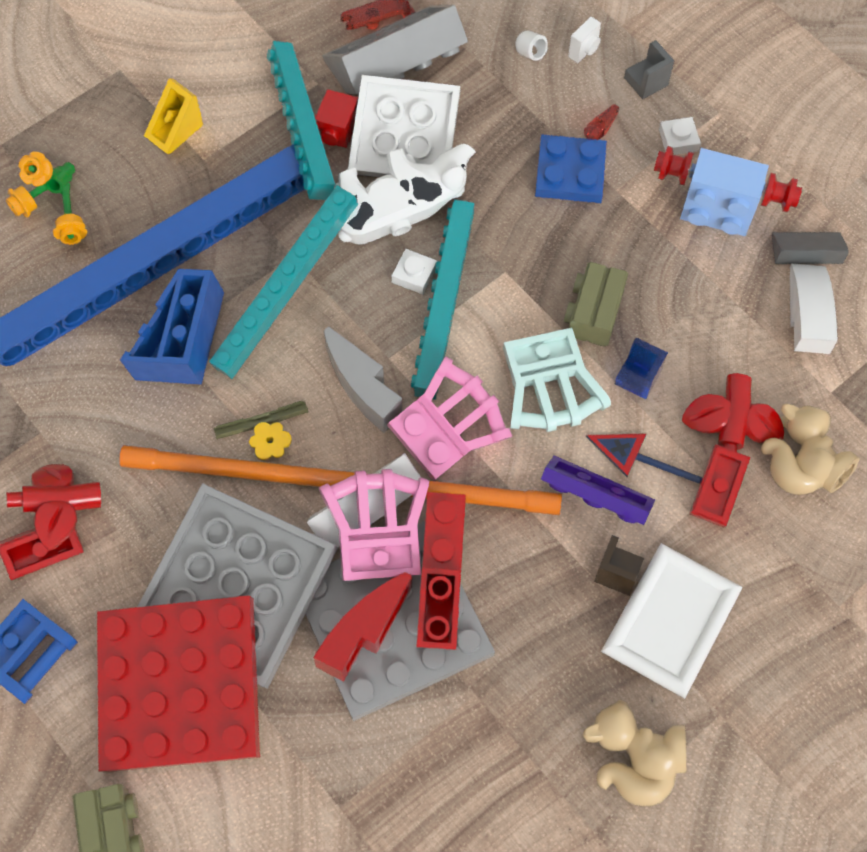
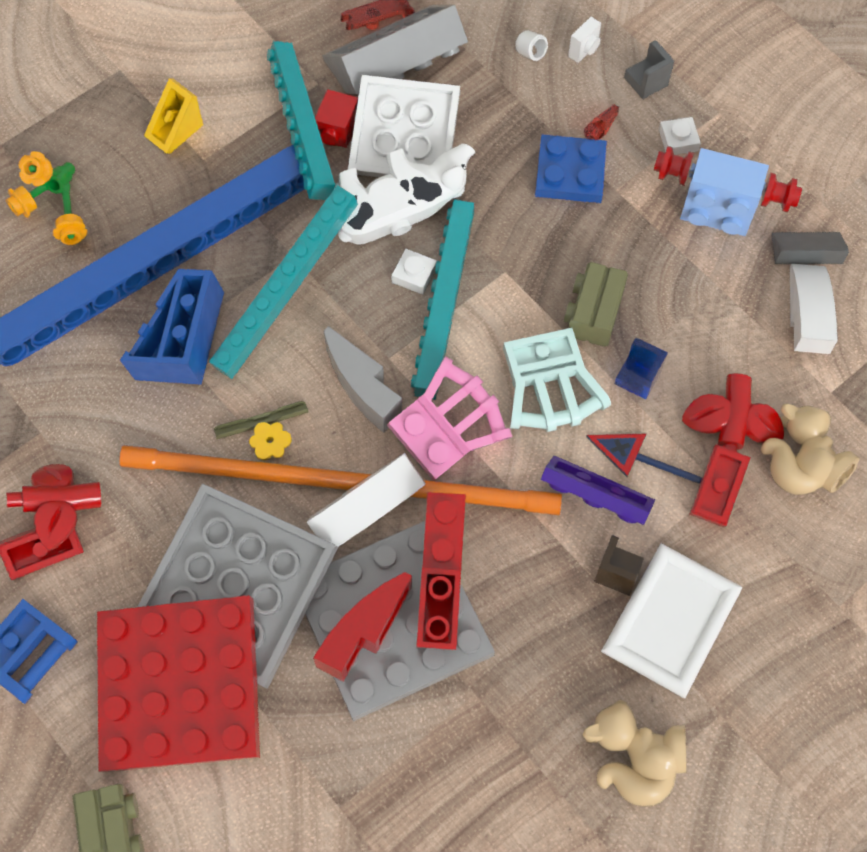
(377, 550): bright pink plate -> none

